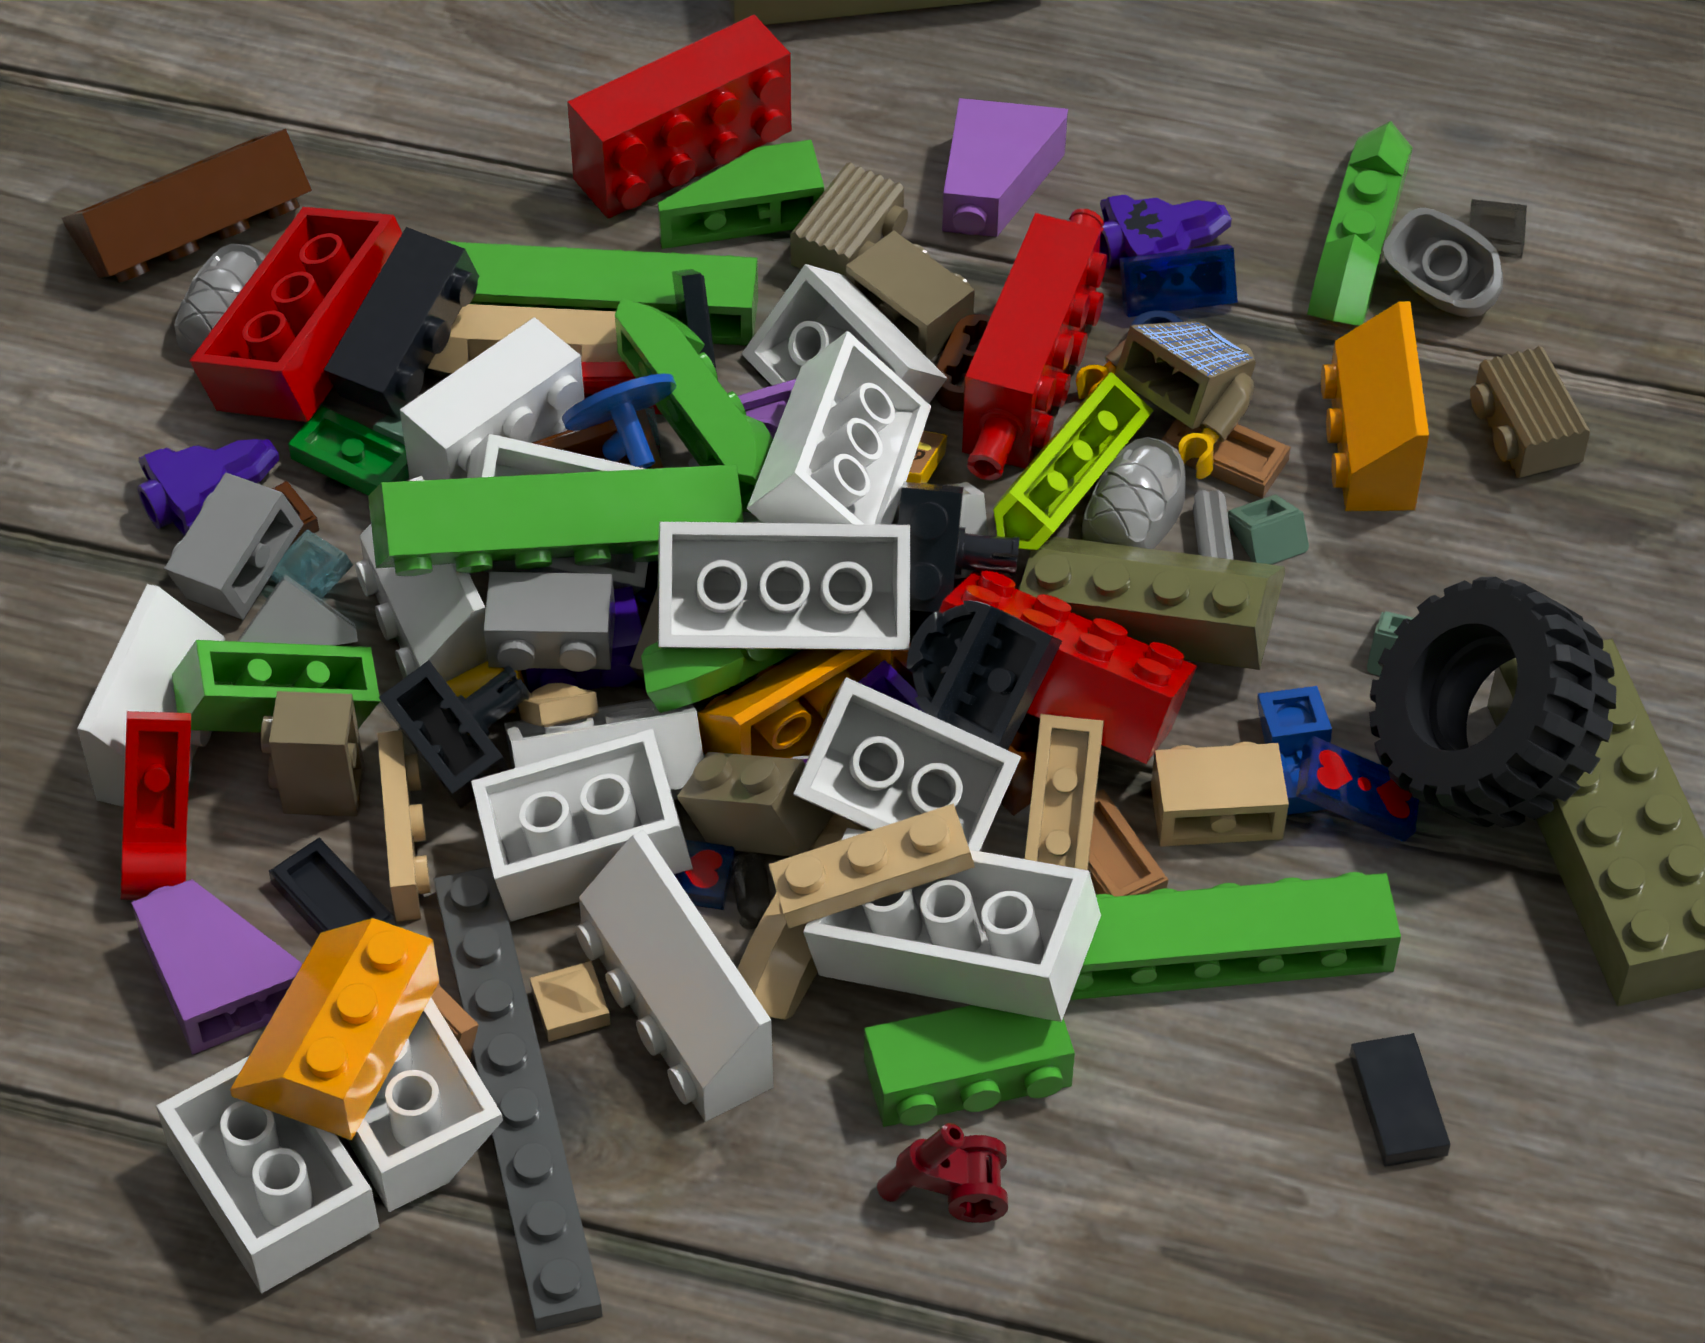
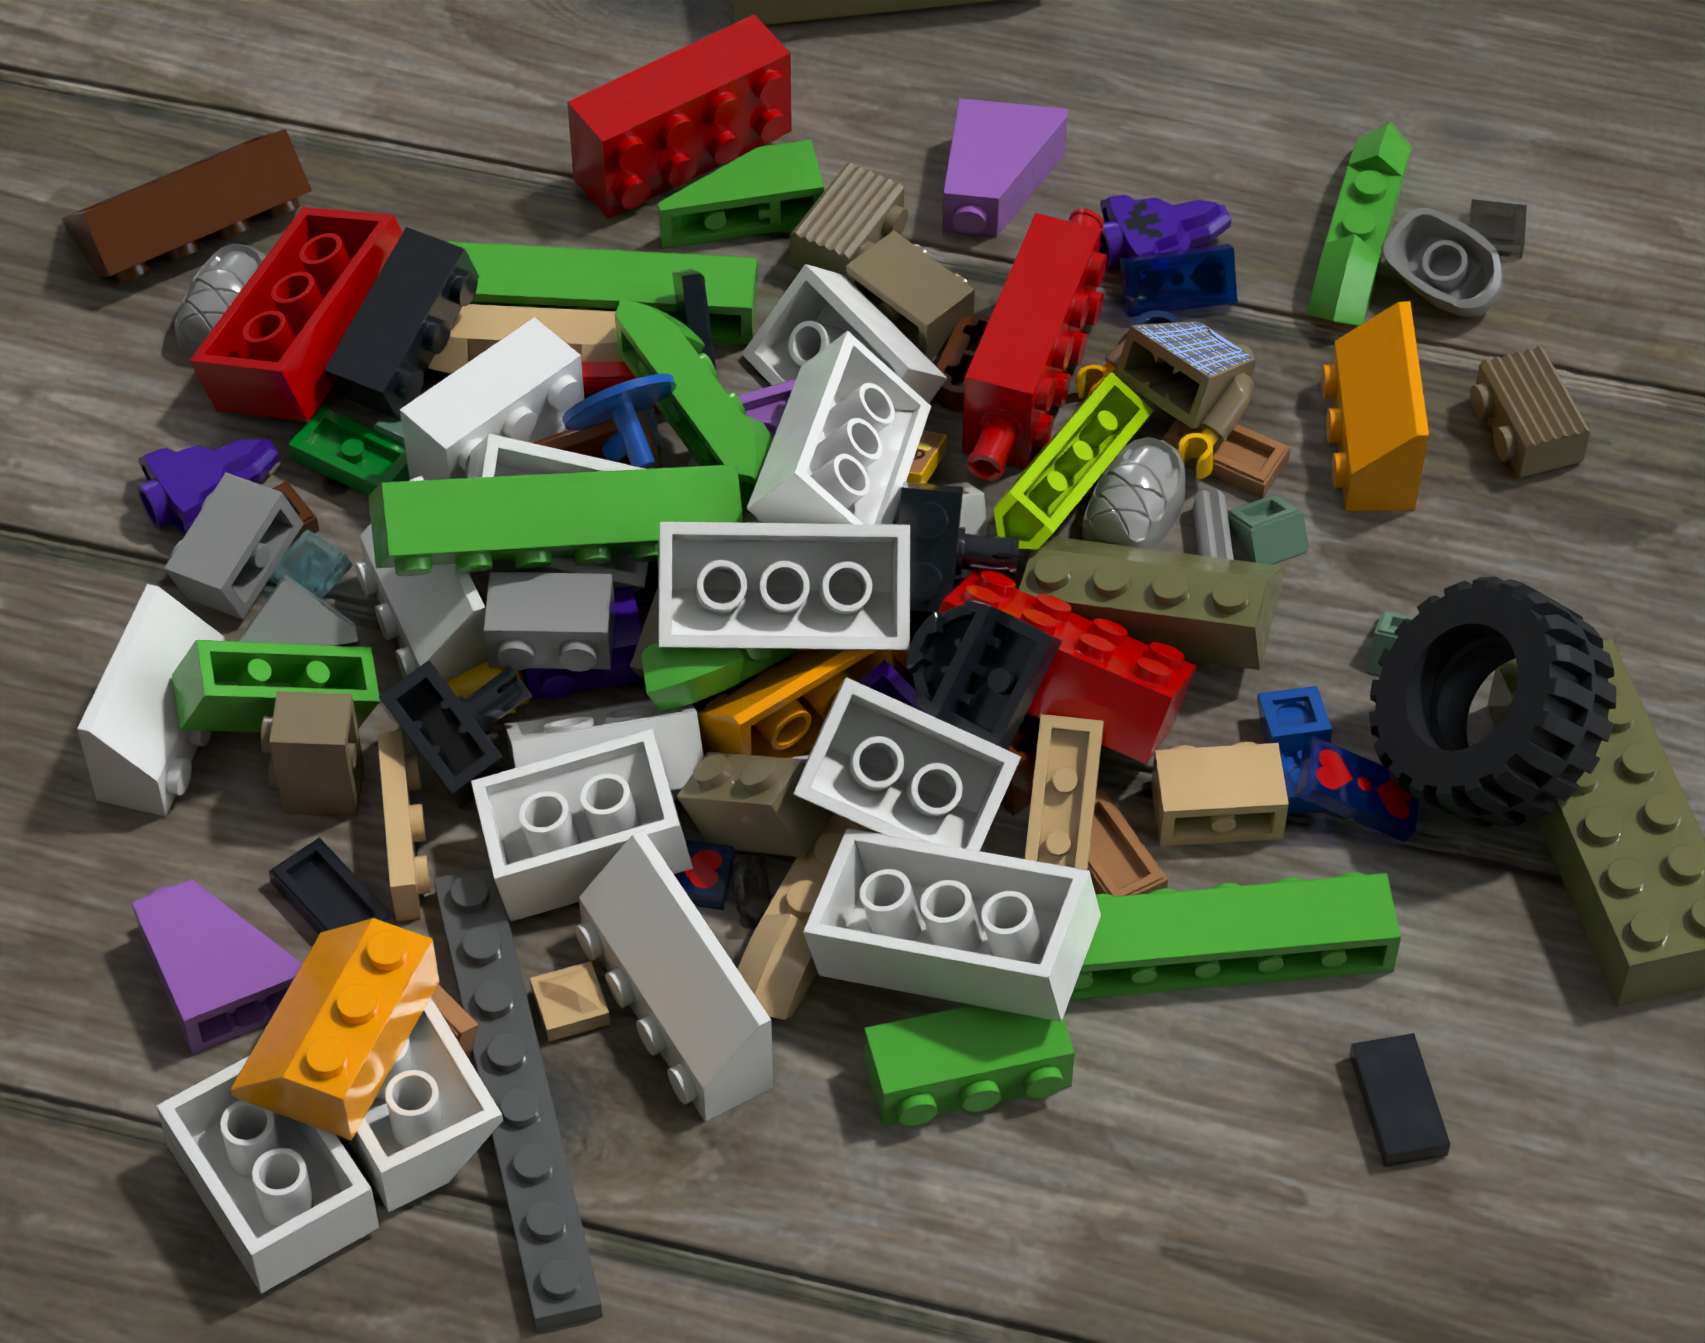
(155, 802): red plate -> none
(558, 704): tan tile -> none
(871, 865): tan plate -> none
(955, 1168): dark red piece -> none

